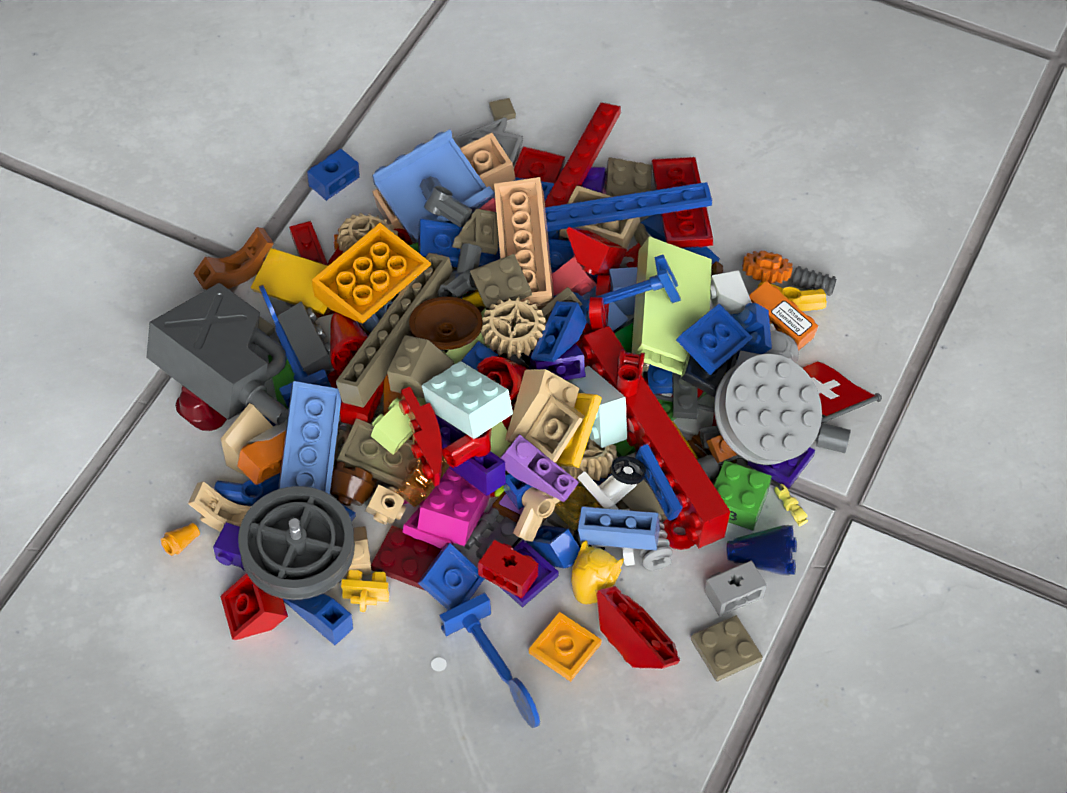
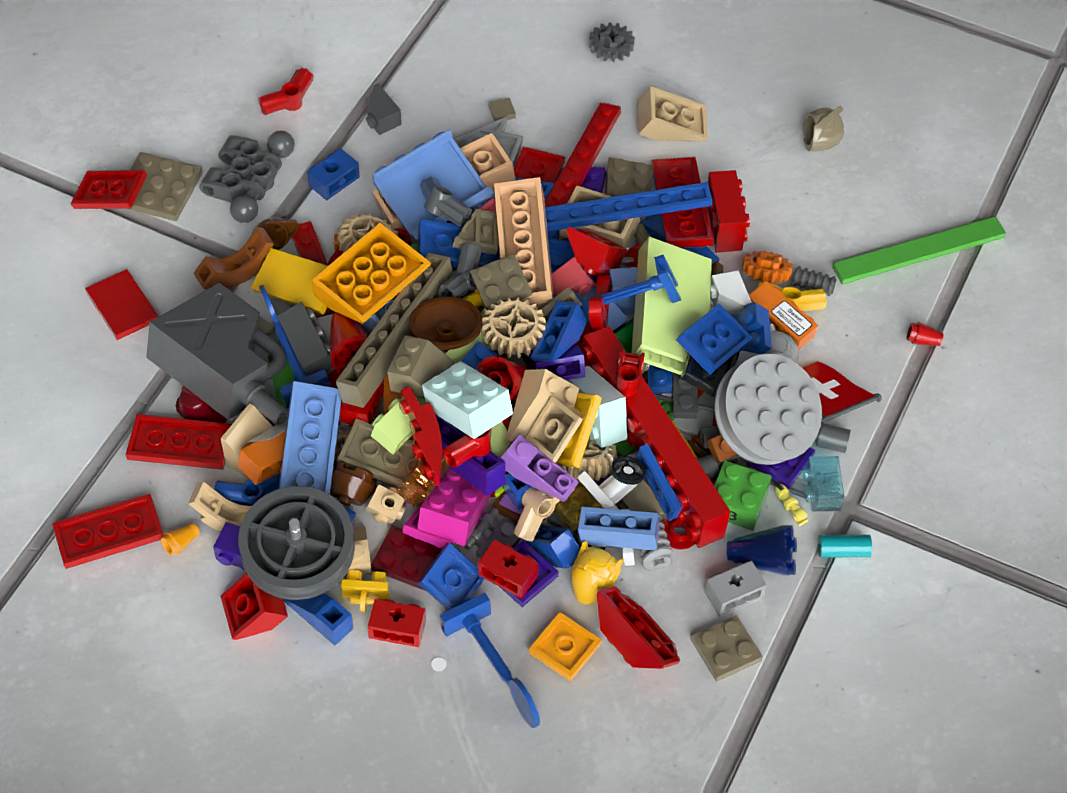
(107, 531): none -> red plate
(109, 189): none -> red tile
(121, 304): none -> red tile
(165, 187): none -> dark tan plate
(177, 442): none -> red plate
(250, 172): none -> dark grey connector
(279, 230): none -> reddish brown hat
(290, 95): none -> red piece
(382, 111): none -> dark grey slope
(384, 623): none -> red brick
(611, 42): none -> dark grey gear
(670, 117): none -> tan slope
(727, 211): none -> red brick
(823, 129): none -> dark tan helmet
(824, 483): none -> clear light blue brick
(844, 546): none -> teal piece
(918, 250): none -> bright green tile
(924, 335): none -> red cone

